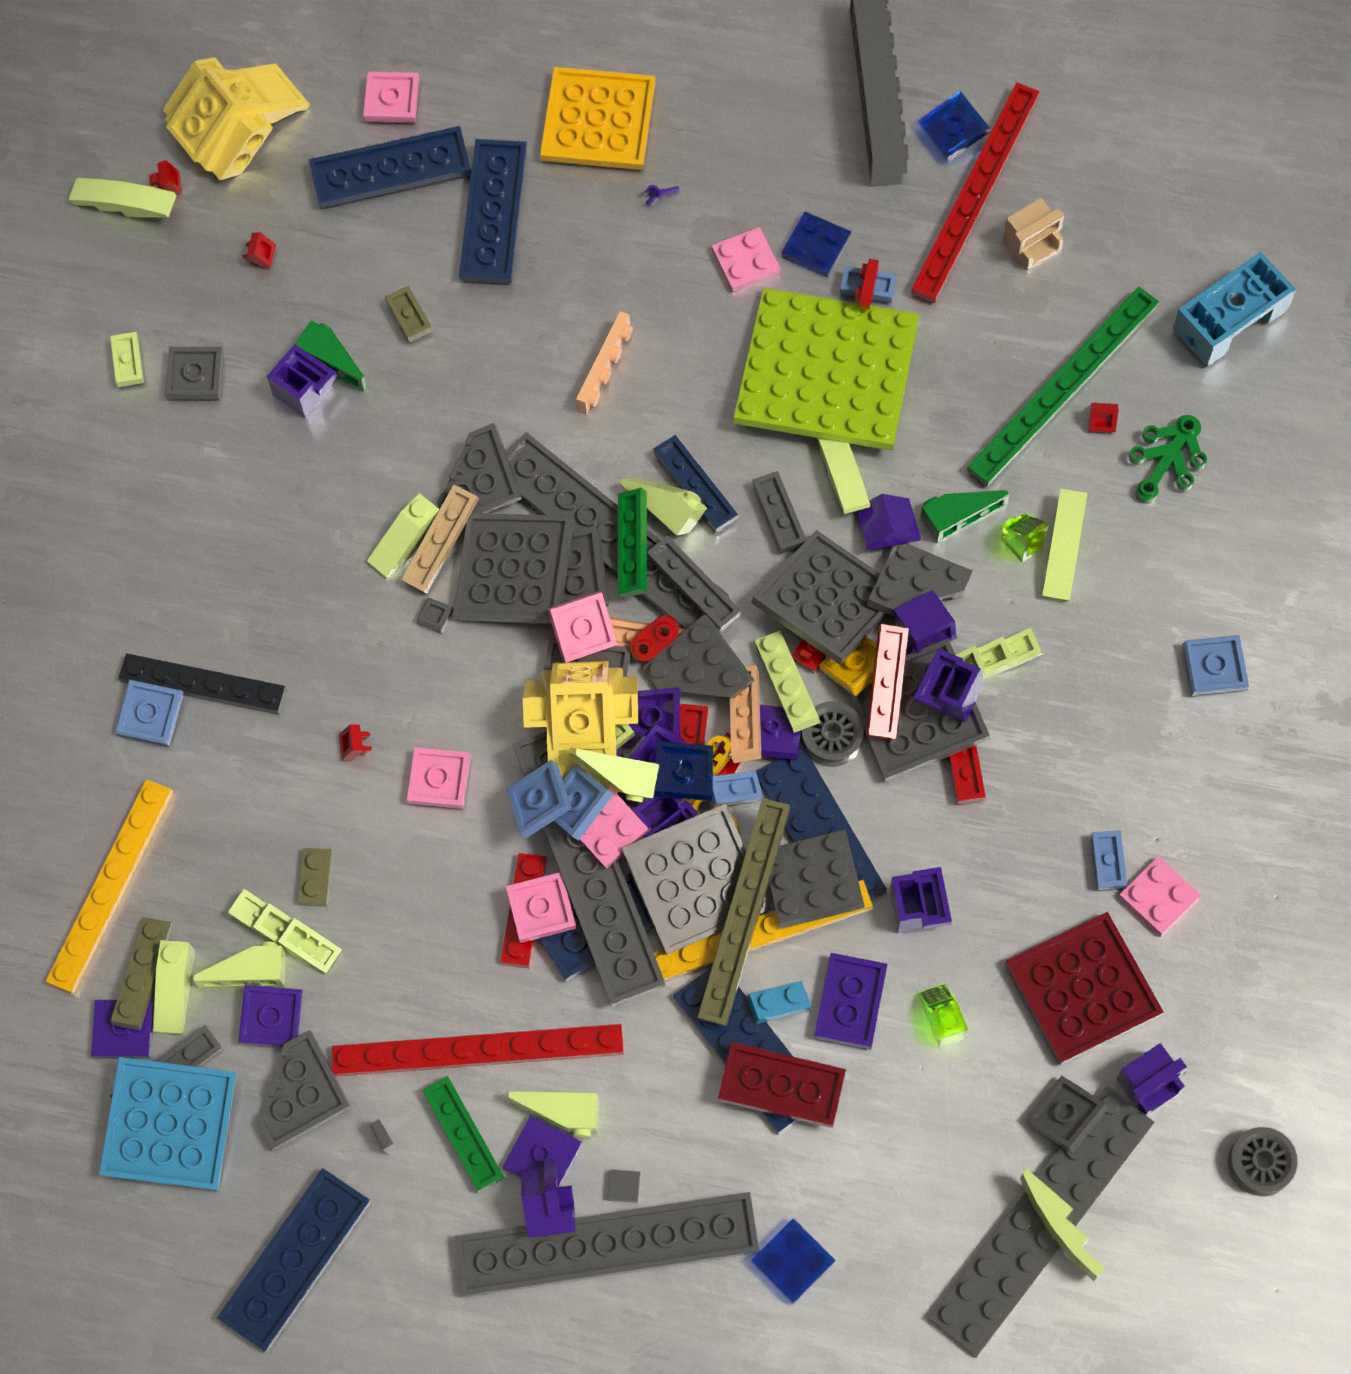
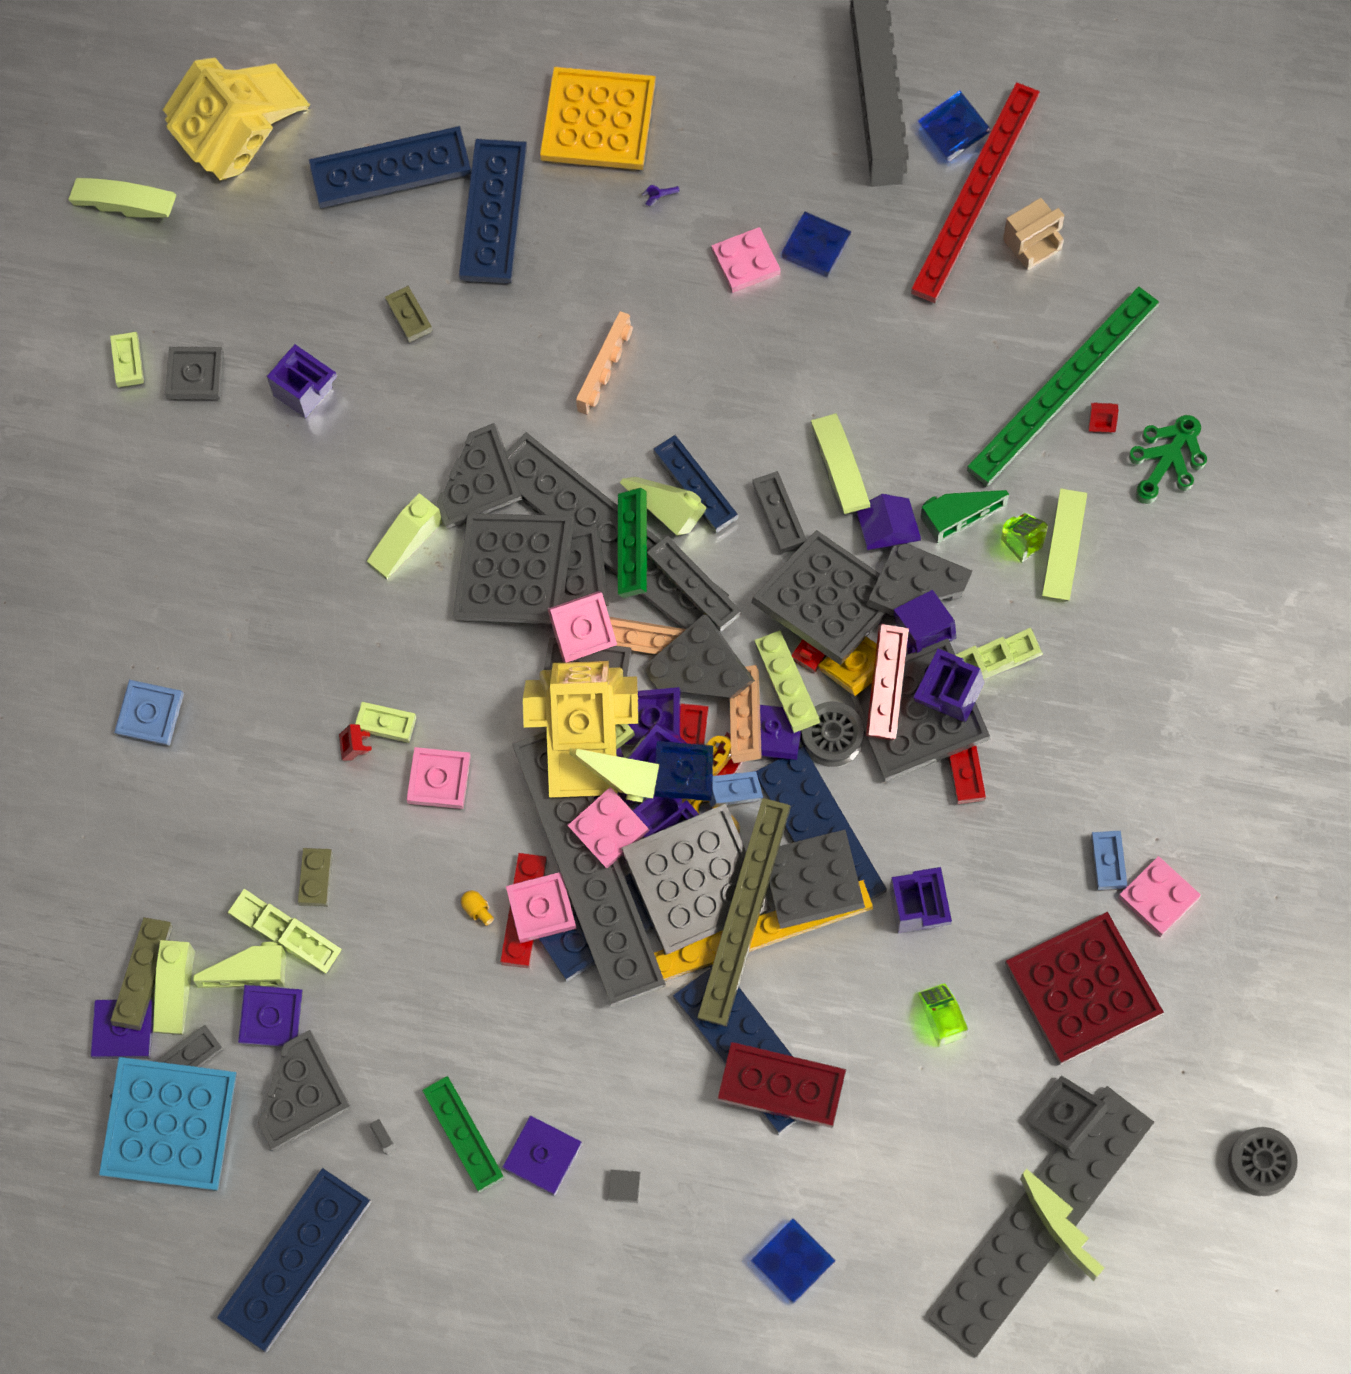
(109, 887): yellow plate -> none
(167, 178): red tile -> none
(205, 683): black plate -> none
(260, 250): red tile -> none
(325, 346): green slope -> none
(386, 722): none -> yellowish green plate
(391, 97): bright pink plate -> none
(434, 615): dark grey tile -> none
(440, 539): tan plate -> none
(476, 906): none -> yellow cylinder
(477, 1050): red plate -> none
(538, 799): medium blue plate -> none
(545, 1204): dark purple plate -> none
(566, 1111): yellowish green slope -> none
(586, 800): medium blue plate -> none
(608, 1245): dark grey plate -> none
(654, 638): red plate -> none
(778, 1002): dark azure plate -> none
(827, 369): lime plate -> none
(850, 1001): dark purple plate -> none
(865, 294): red plate -> none
(883, 289): medium blue plate -> none
(1152, 1079): dark purple plate -> none
(1212, 321): dark azure plate -> none
(1215, 665): medium blue plate -> none

